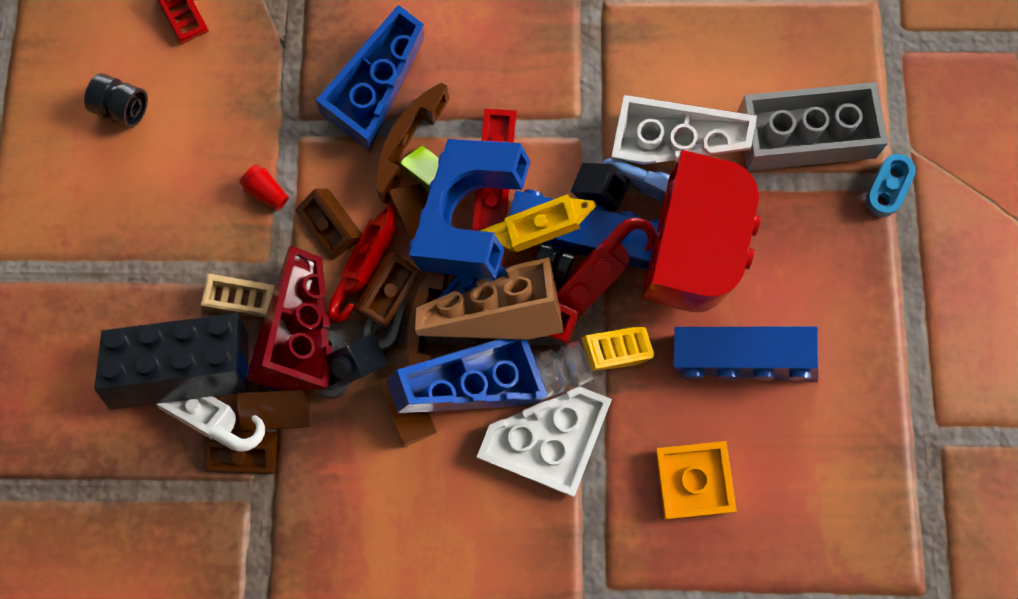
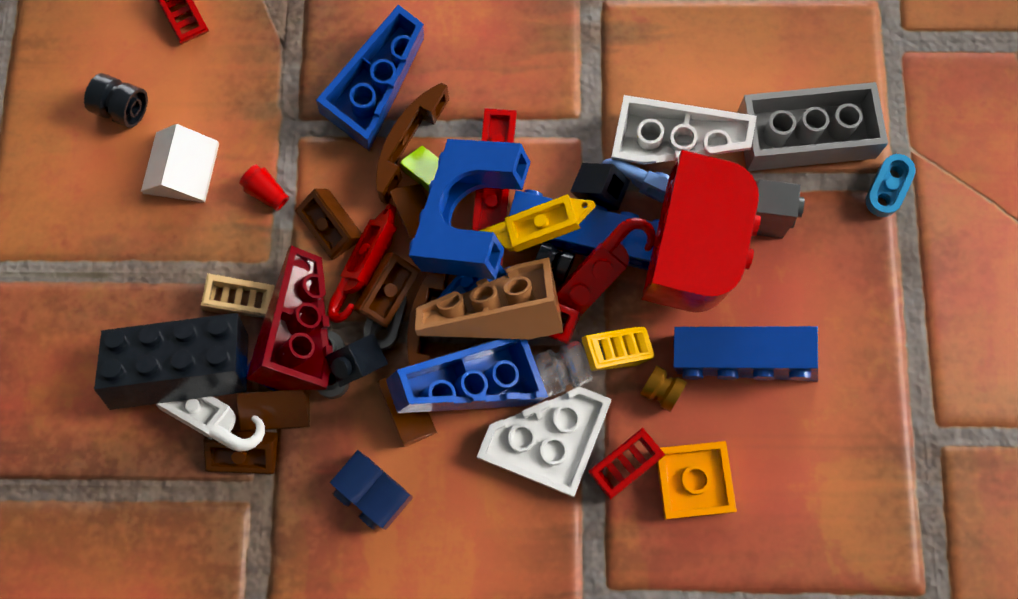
(180, 164): none -> white slope
(370, 490): none -> dark blue brick
(602, 481): none -> red slope
(665, 389): none -> pearl gold wheel
(778, 207): none -> dark grey brick

